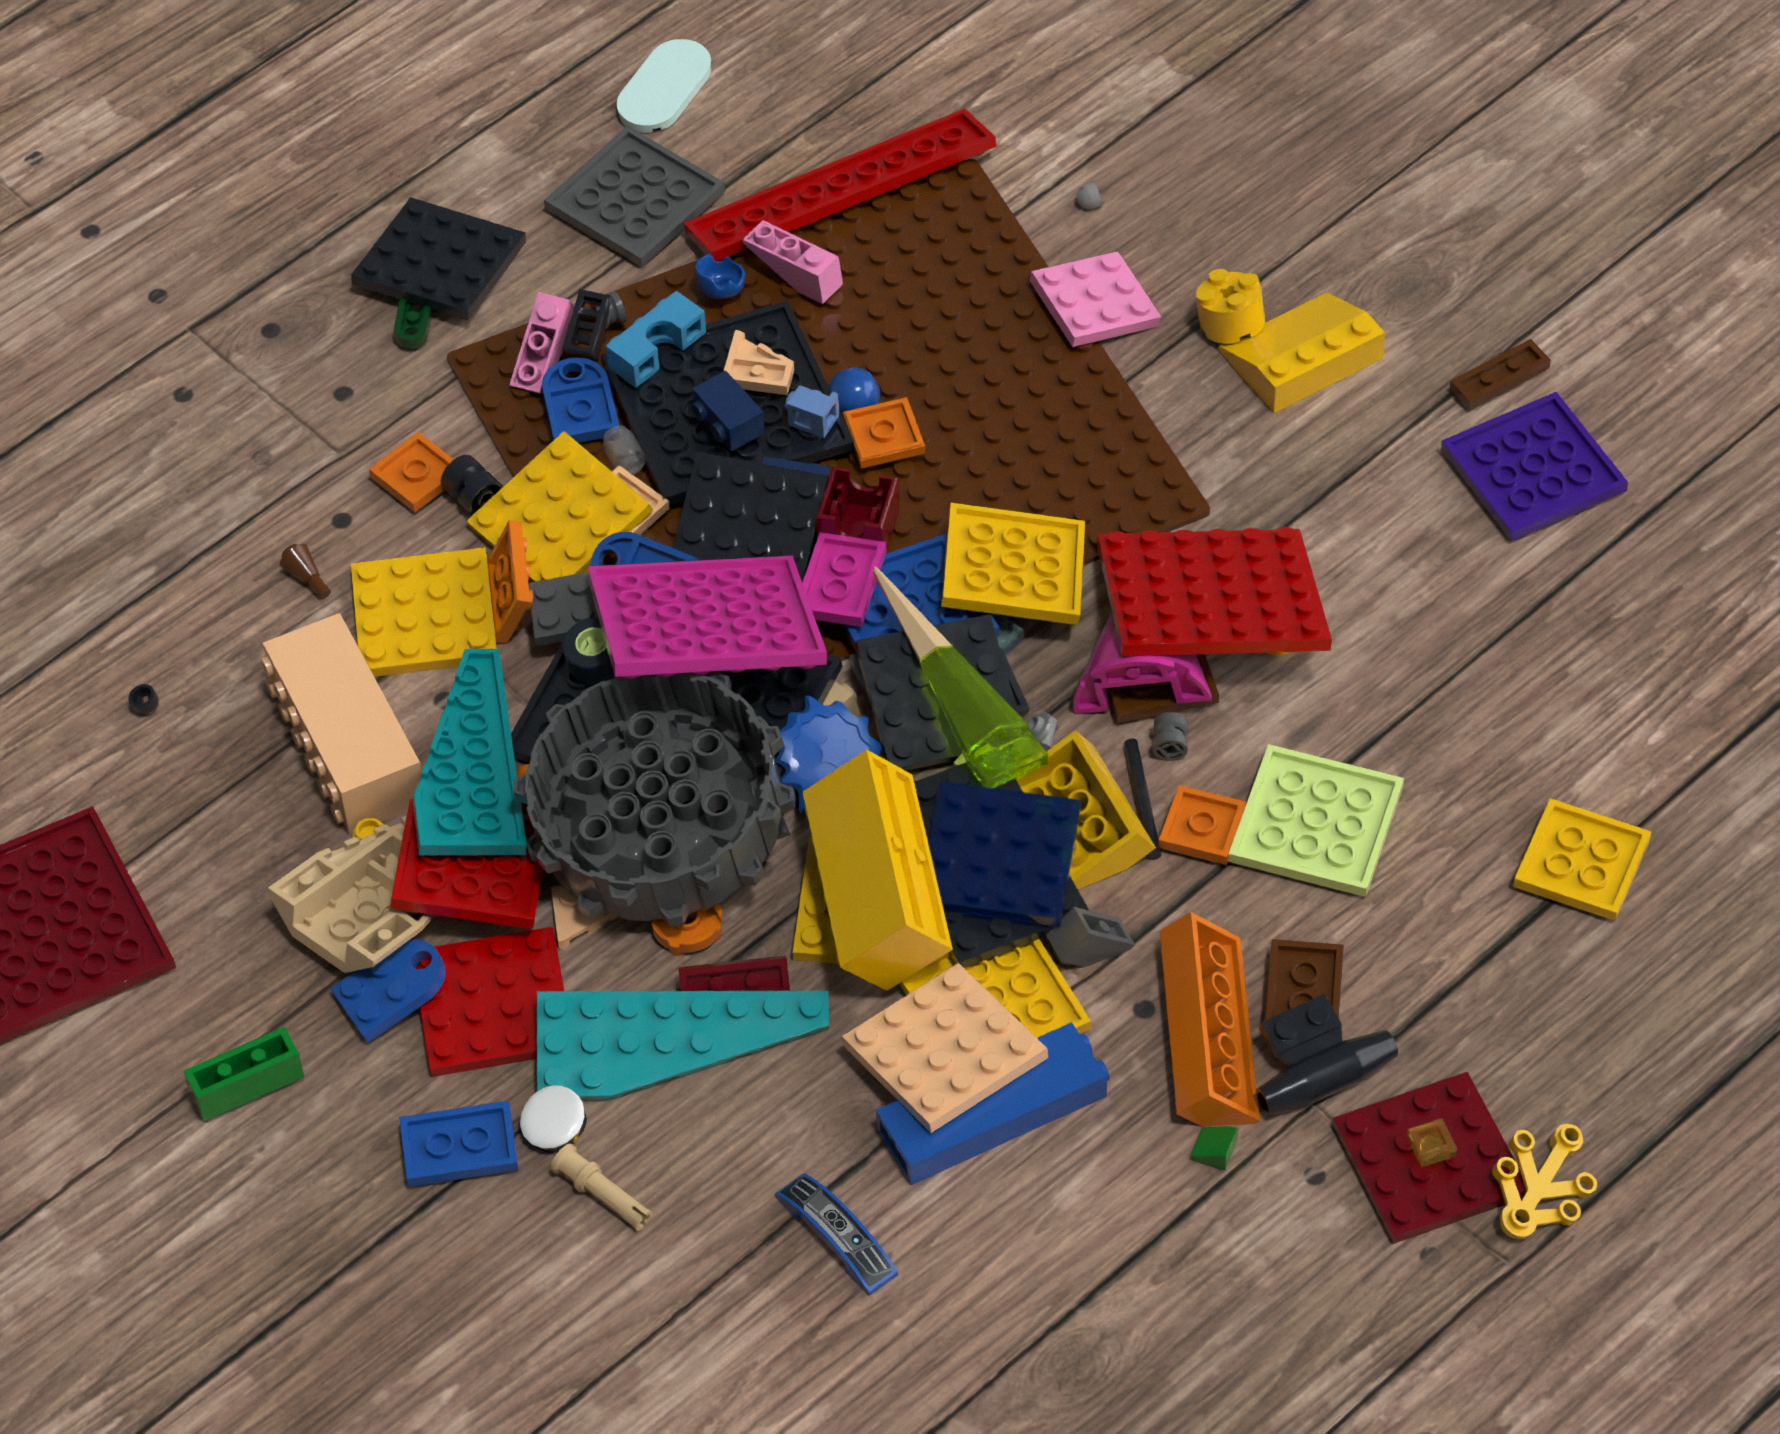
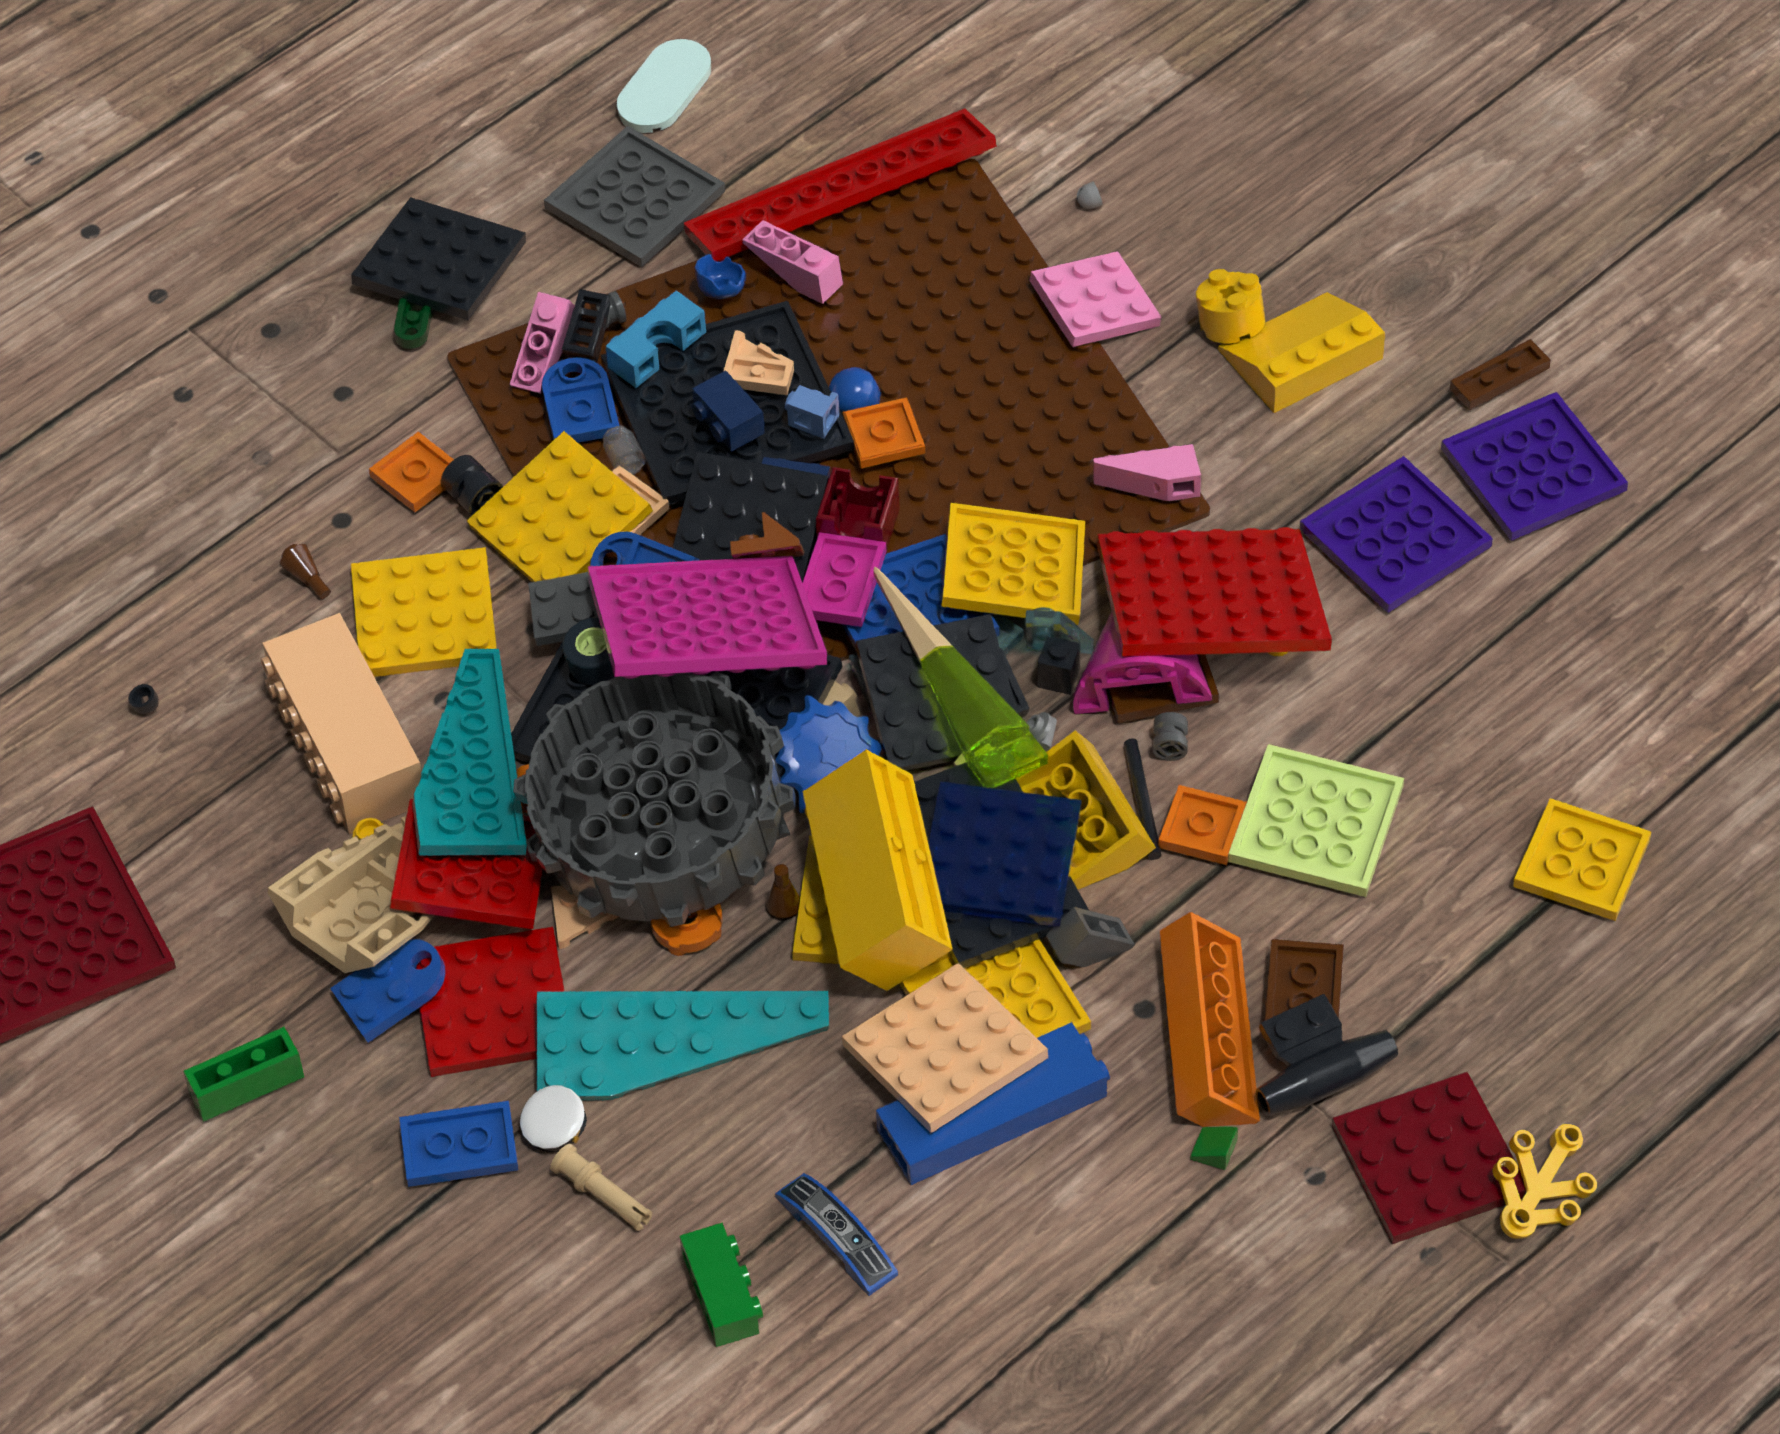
(509, 581): orange plate -> none
(721, 1284): none -> green brick
(740, 975): dark red plate -> none
(775, 543): none -> dark orange slope
(783, 898): none -> reddish brown cone
(1047, 622): none -> clear light blue wing
(1059, 665): none -> black brick
(1158, 473): none -> bright pink slope
(1396, 534): none -> dark purple plate
(1431, 1142): clear yellow plate -> none

